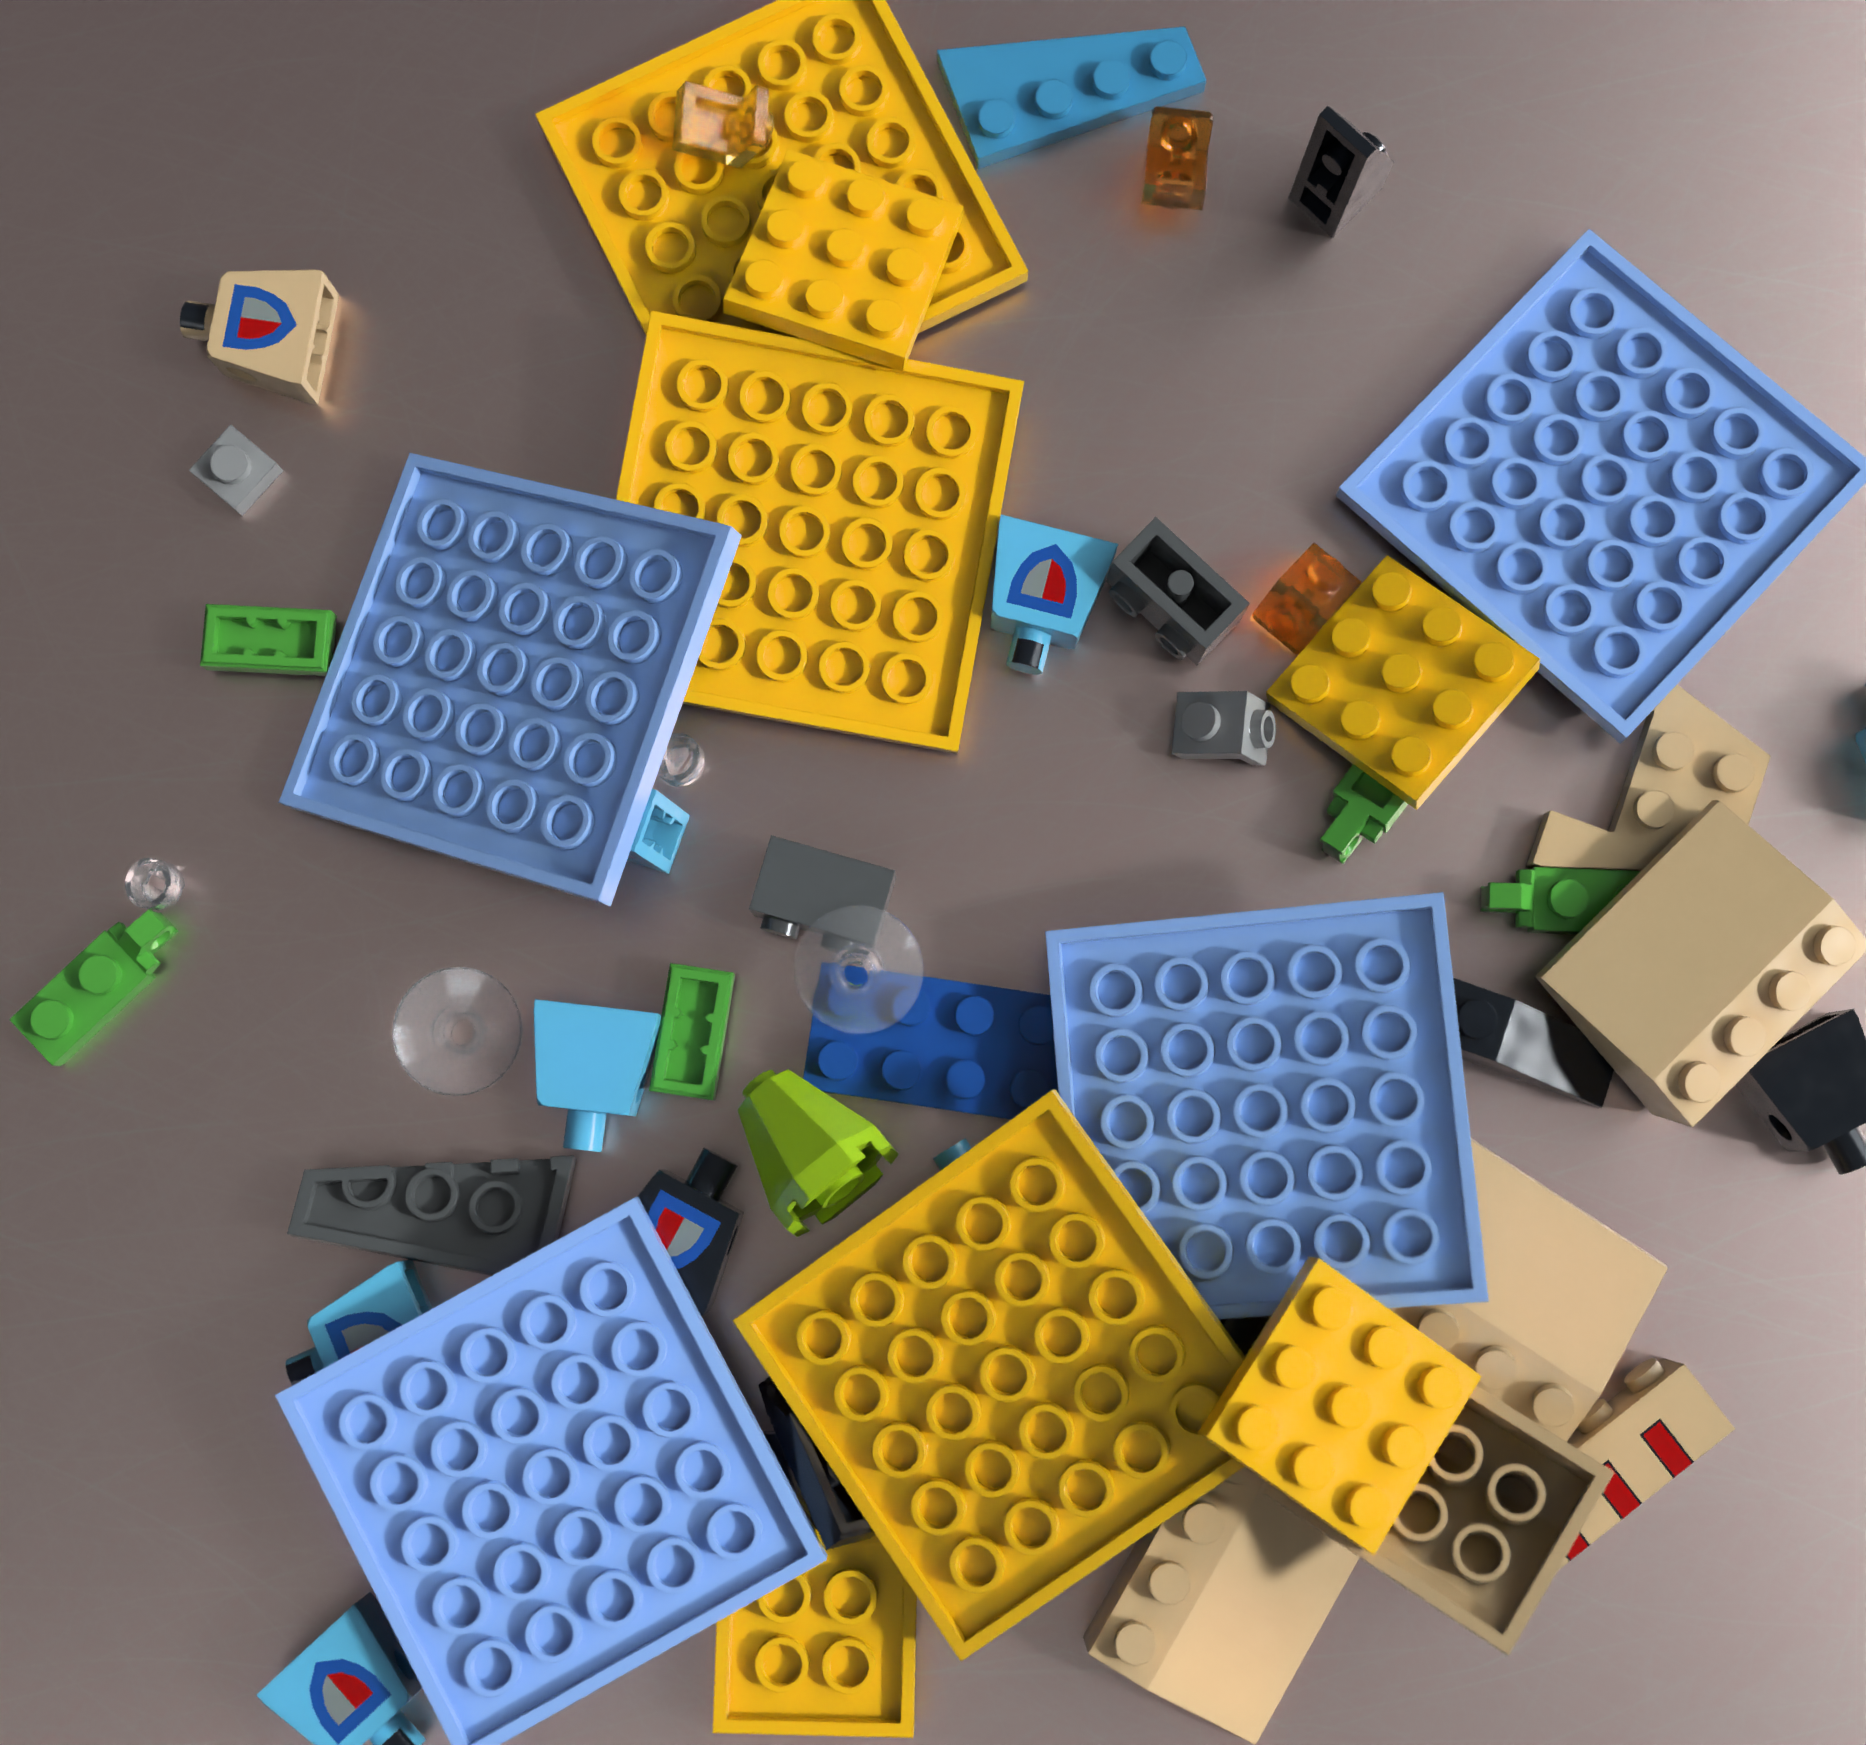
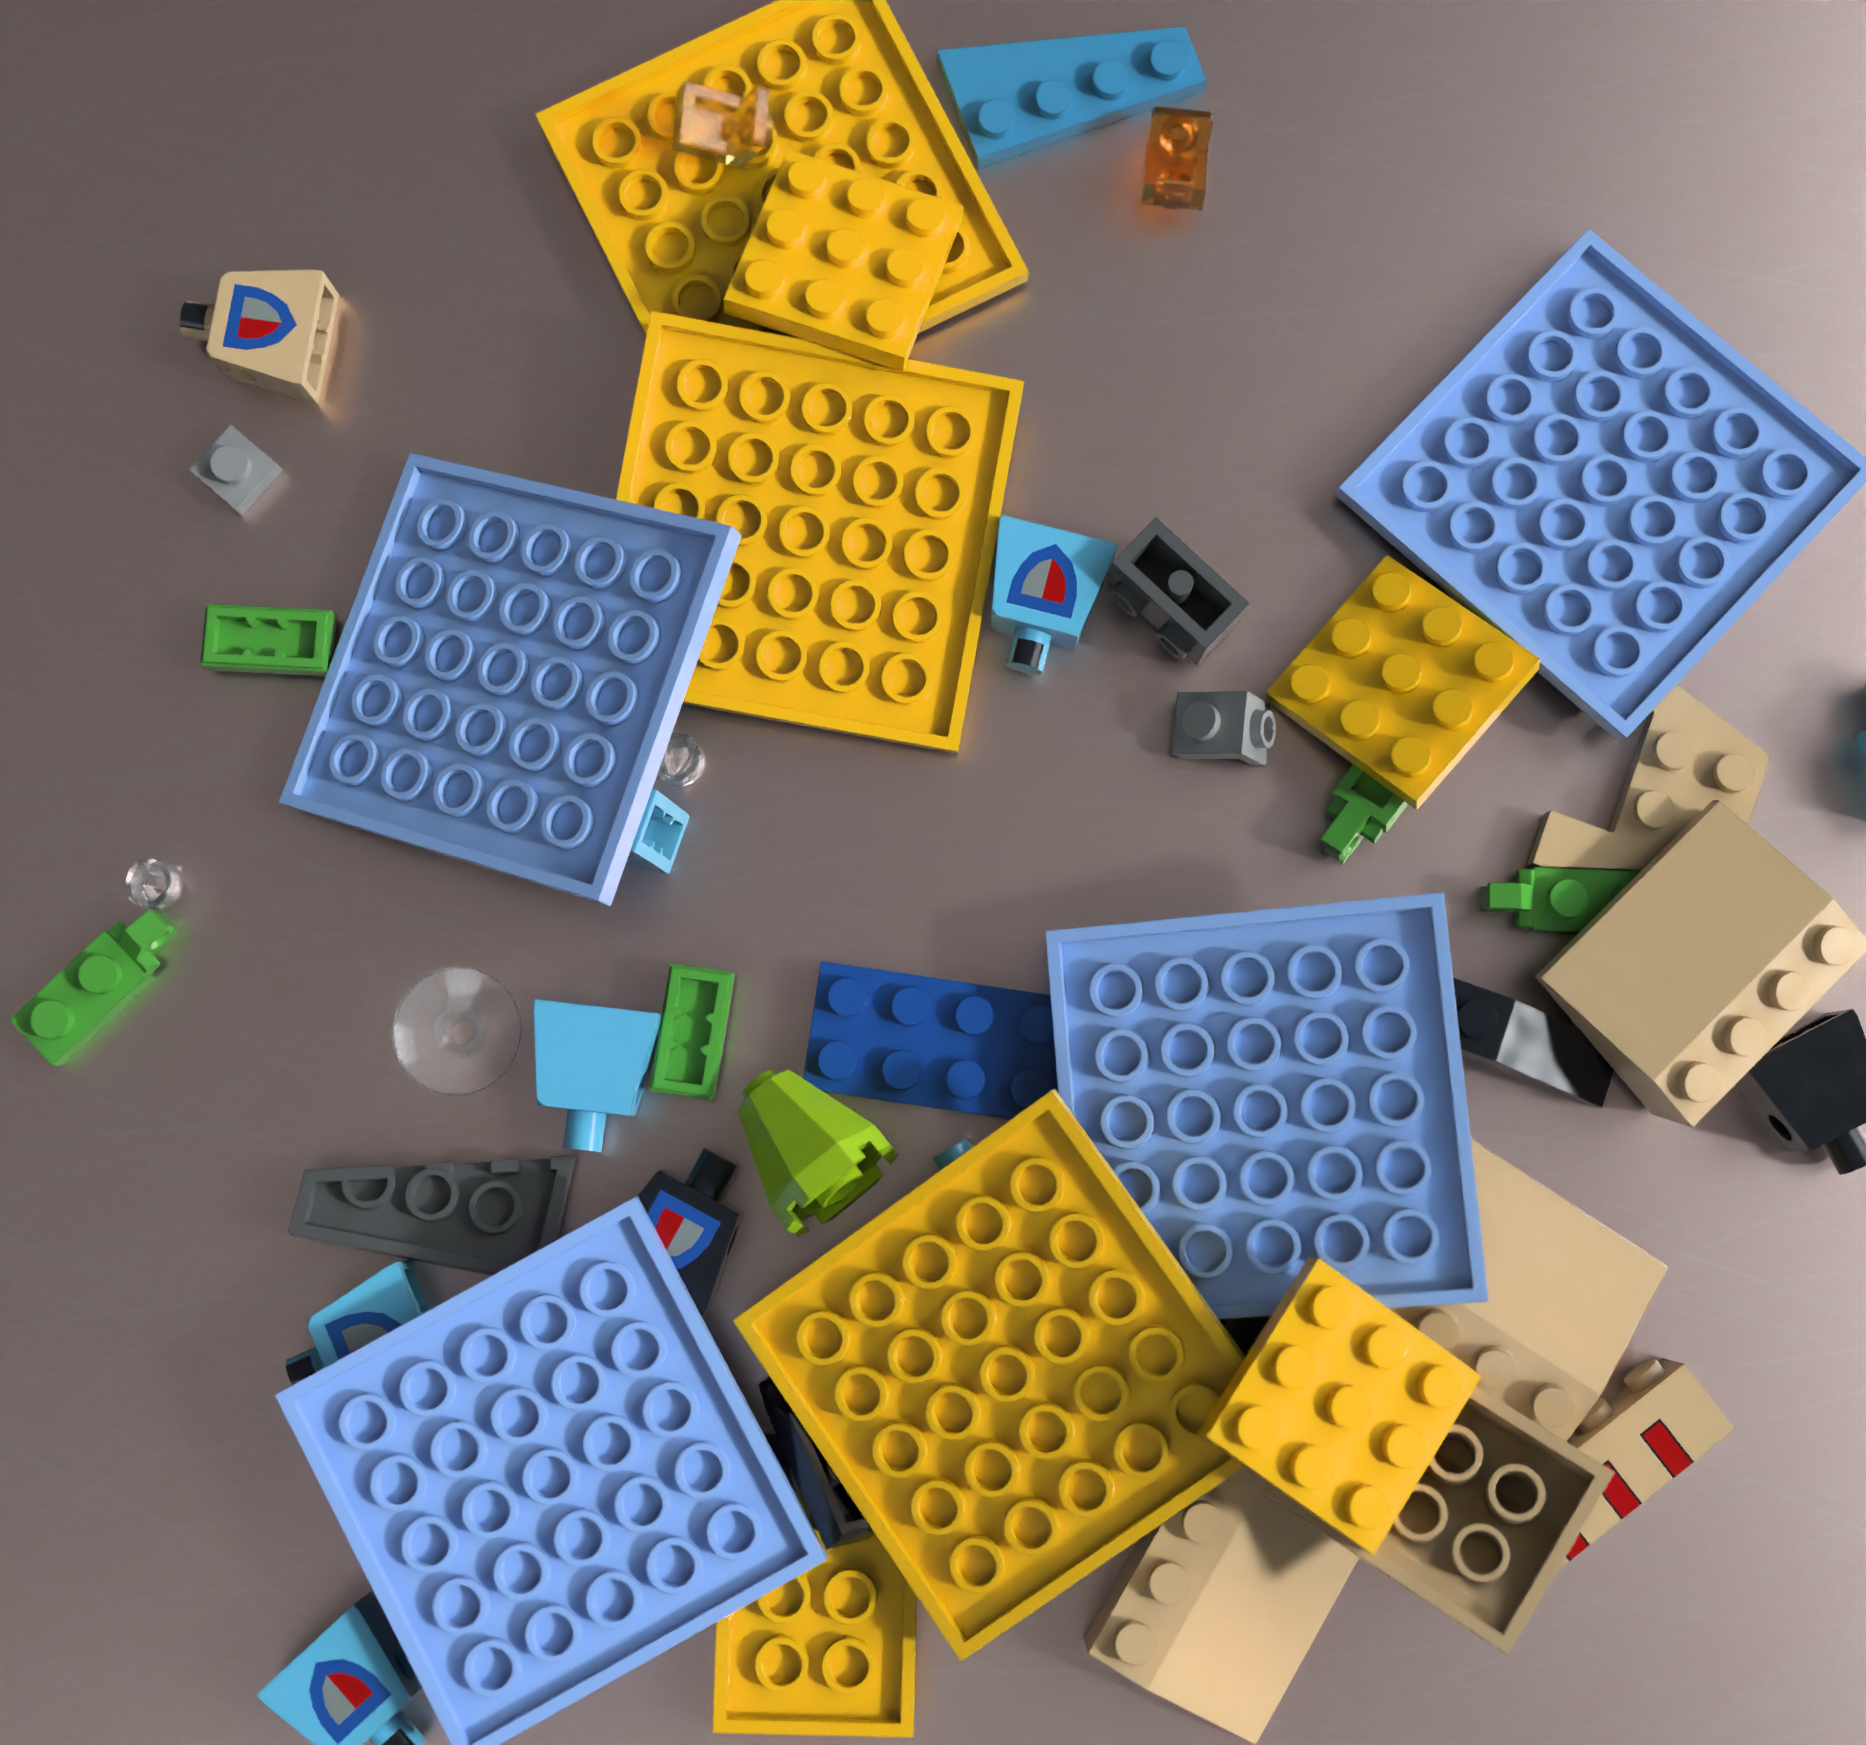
(807, 882): dark grey brick -> none
(864, 938): clear dish -> none
(1305, 598): clear orange bracket -> none
(1339, 172): black slope -> none

